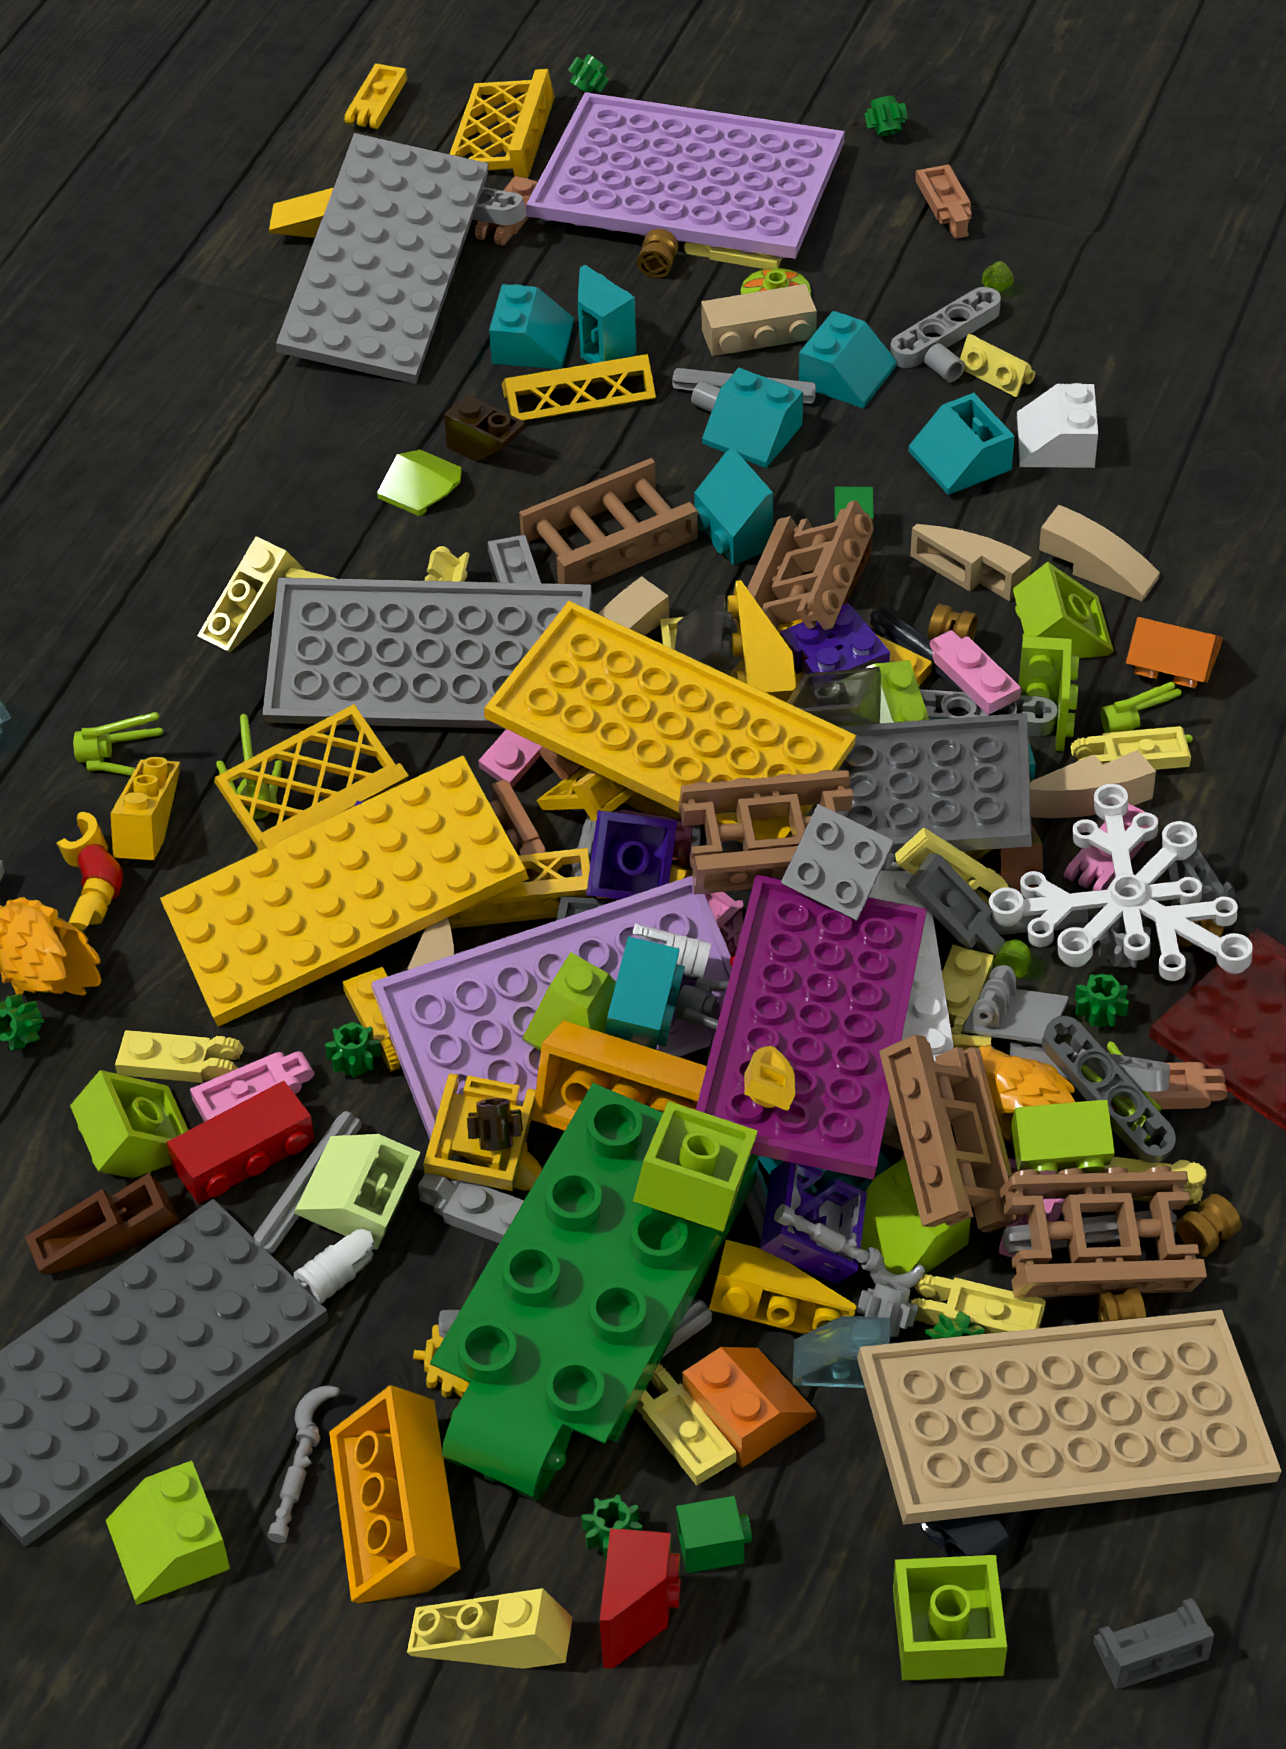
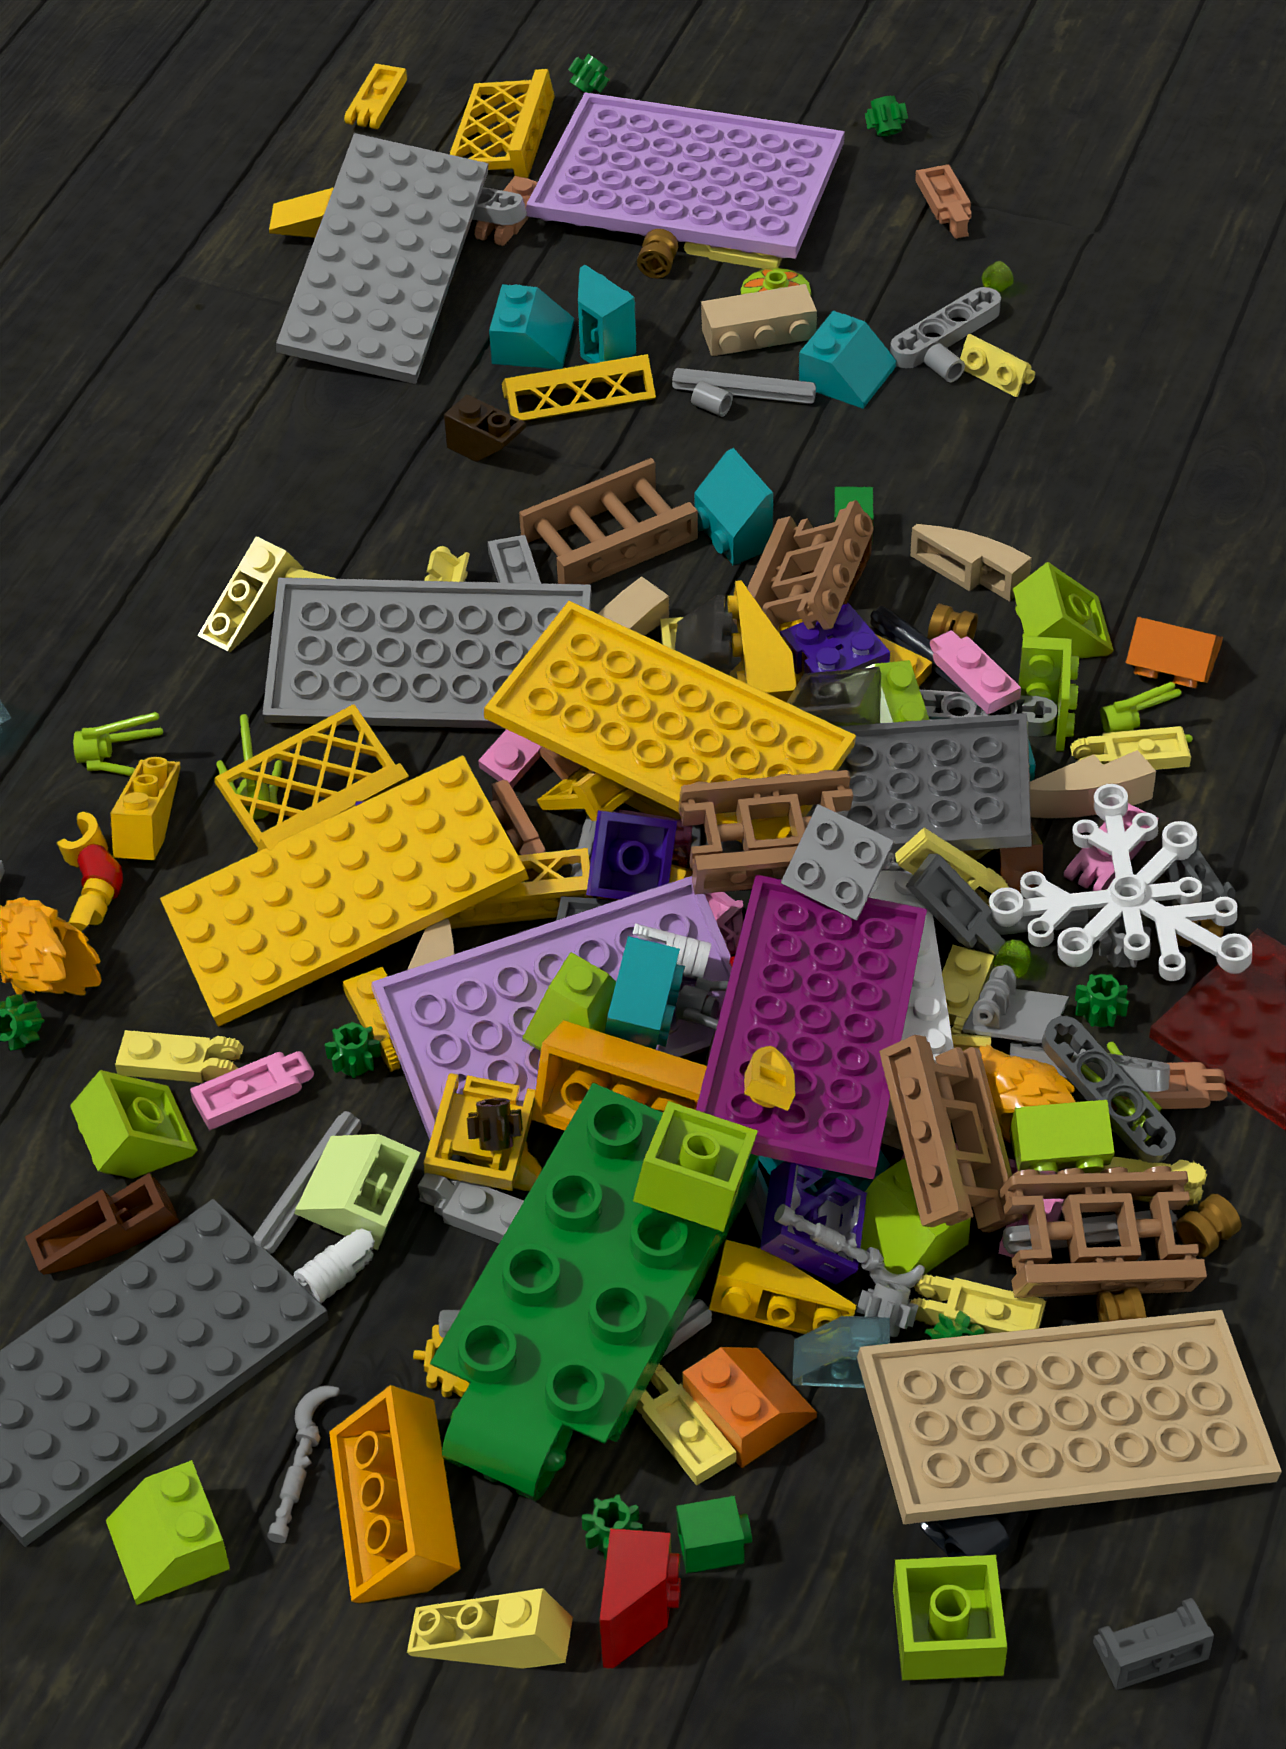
(241, 1142): red brick -> none
(418, 481): lime slope -> none
(754, 417): teal slope -> none
(963, 445): teal slope -> none
(1059, 428): white slope -> none
(1097, 553): tan slope -> none

